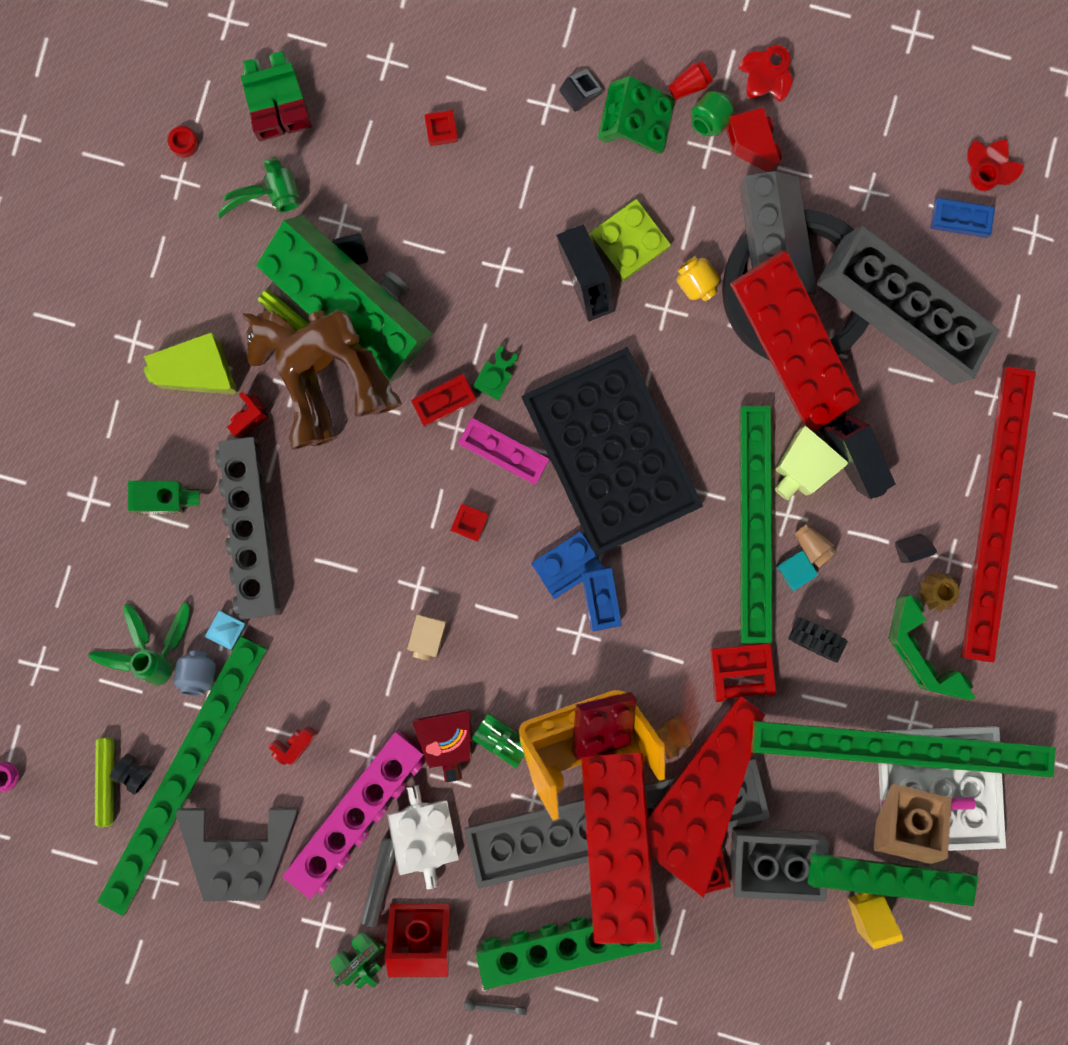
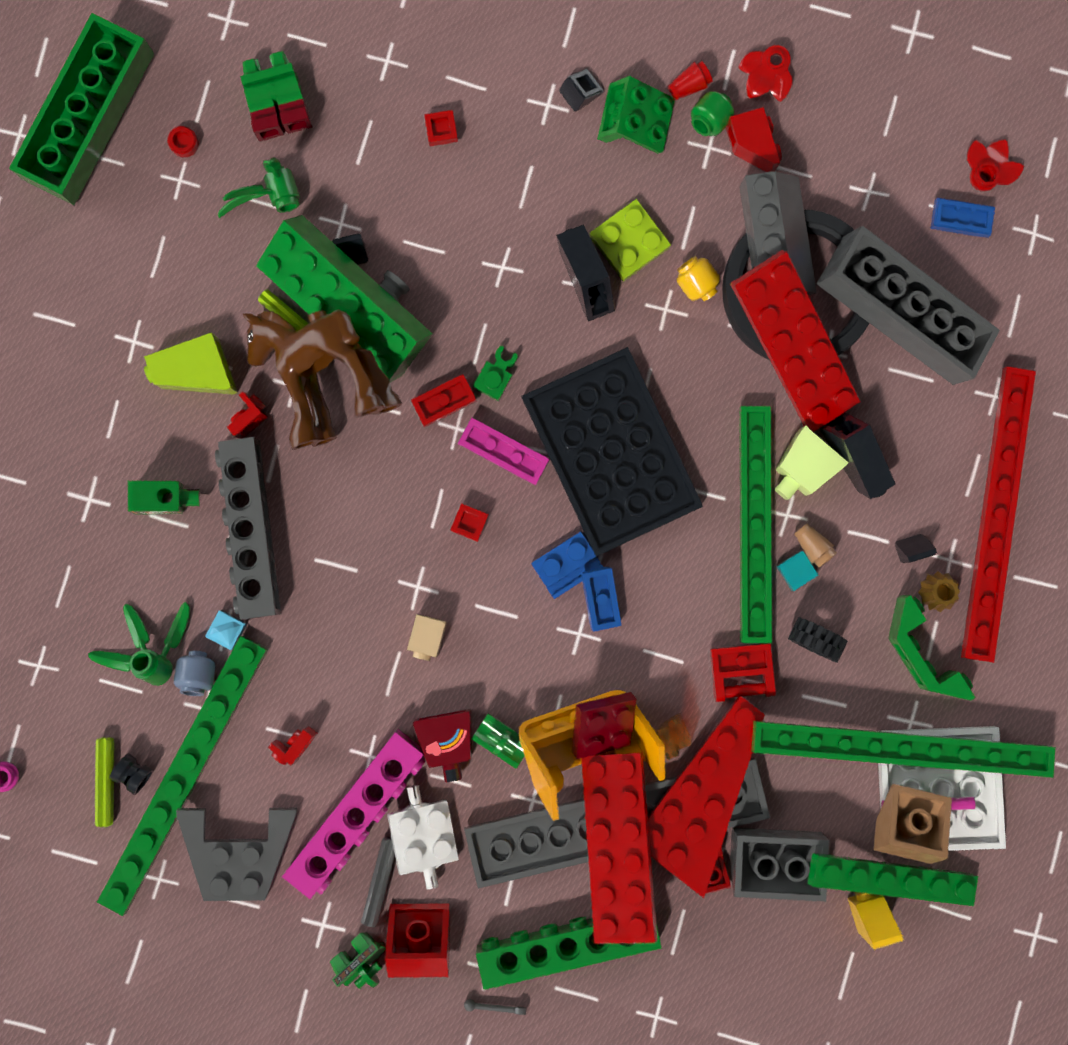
(82, 109): none -> green brick

